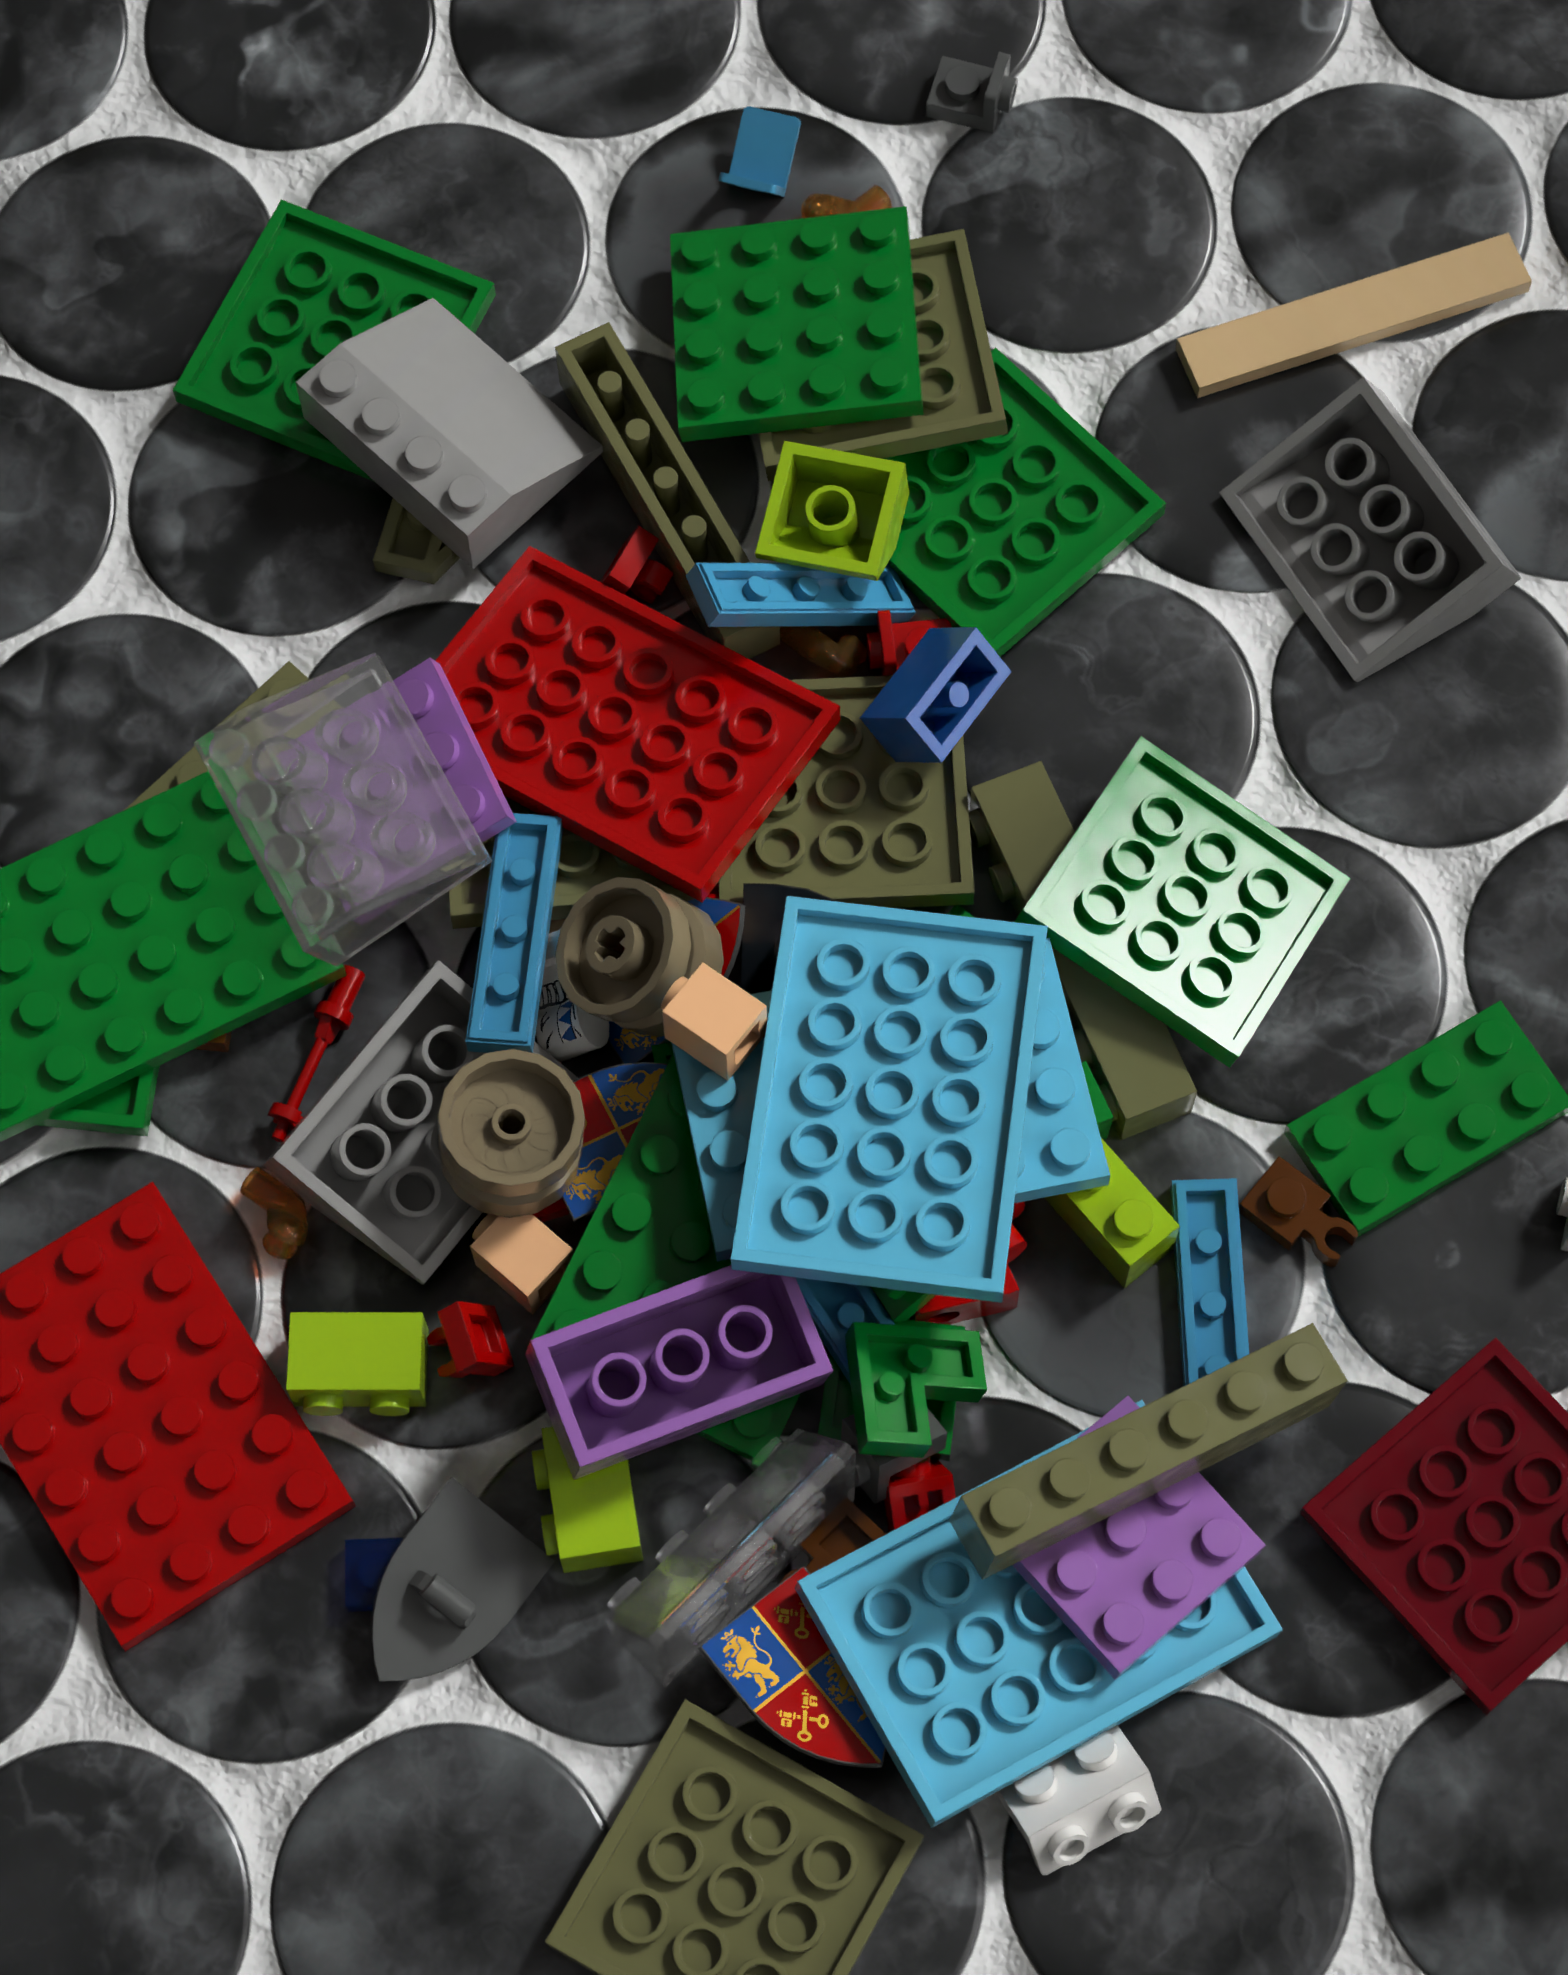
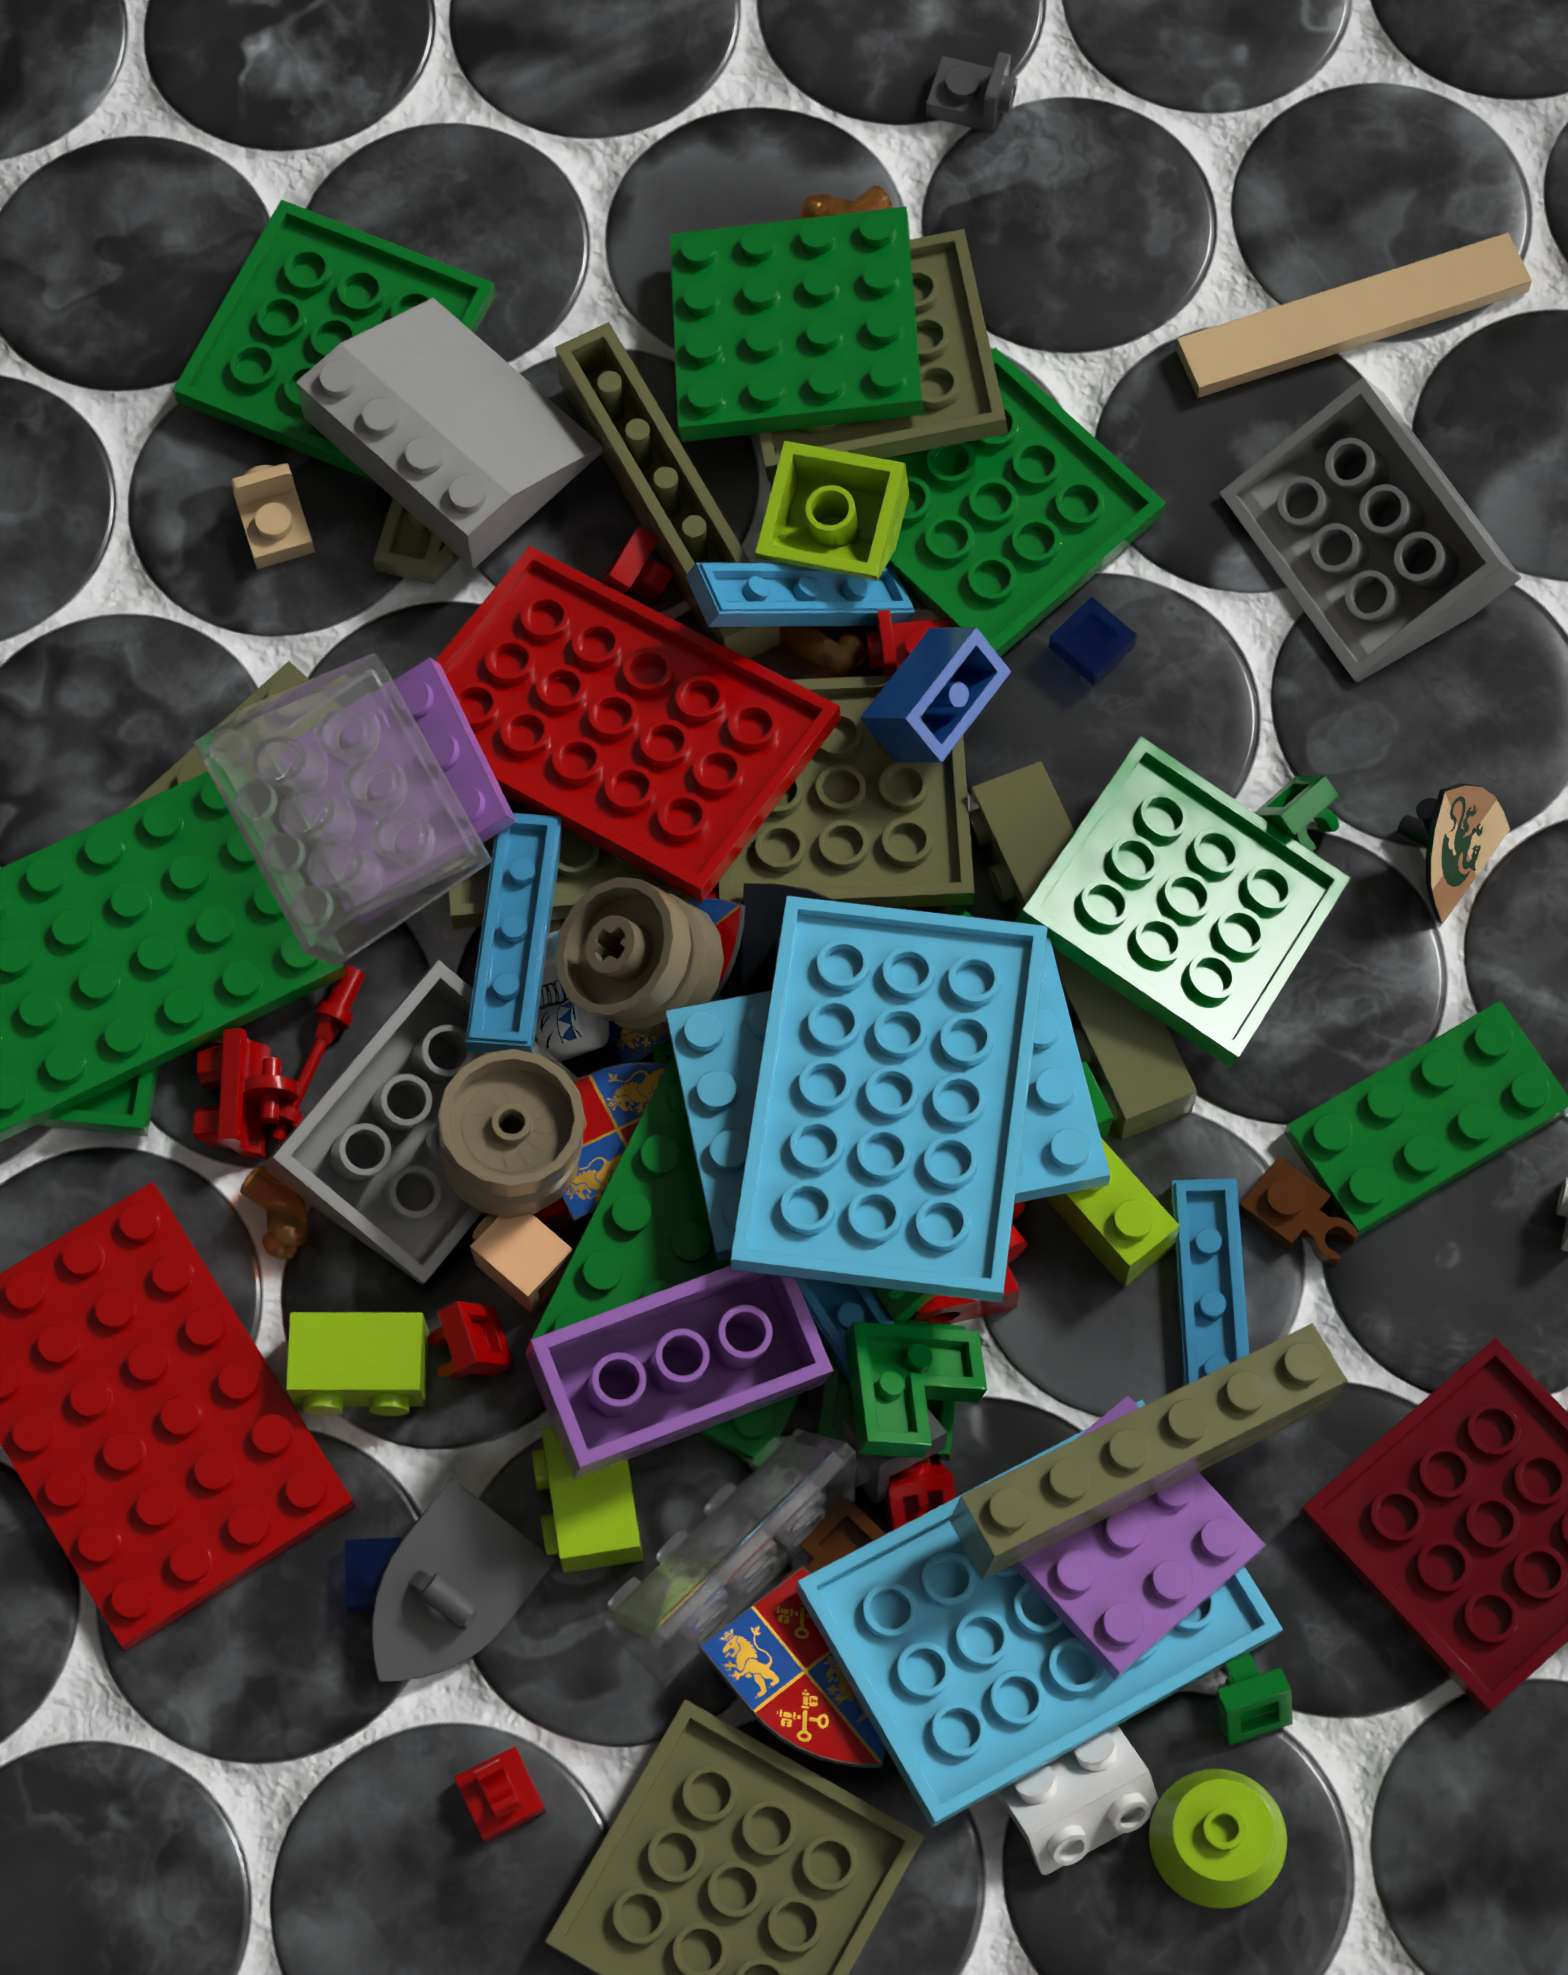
(248, 1094): none -> red hips
(272, 515): none -> tan bracket
(500, 1794): none -> red tile
(713, 1020): light nougat brick -> none
(763, 151): dark azure bracket -> none
(1092, 640): none -> clear blue plate
(1218, 1838): none -> lime cone
(1251, 1701): none -> green tile
(1298, 804): none -> green tile
(1460, 837): none -> shield

